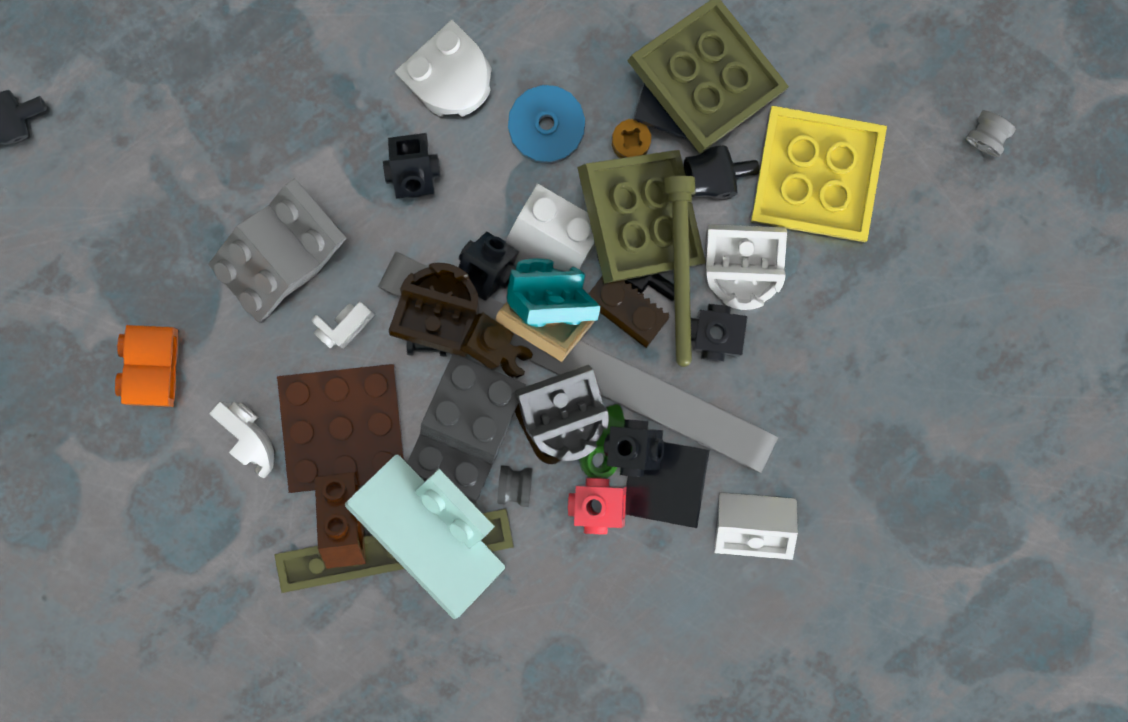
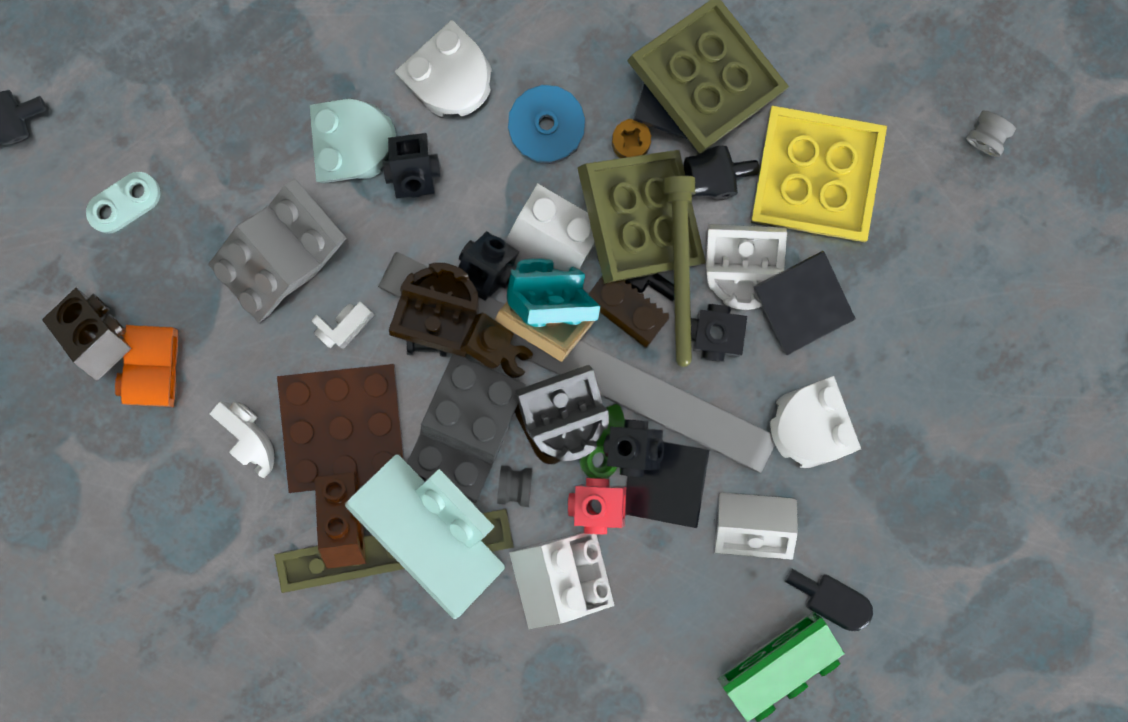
(87, 333): none -> dark brown brick
(122, 203): none -> light aqua plate
(349, 139): none -> light aqua slope
(561, 580): none -> white slope
(782, 667): none -> slope
(804, 302): none -> black piece
(814, 425): none -> white slope
(834, 600): none -> black piece

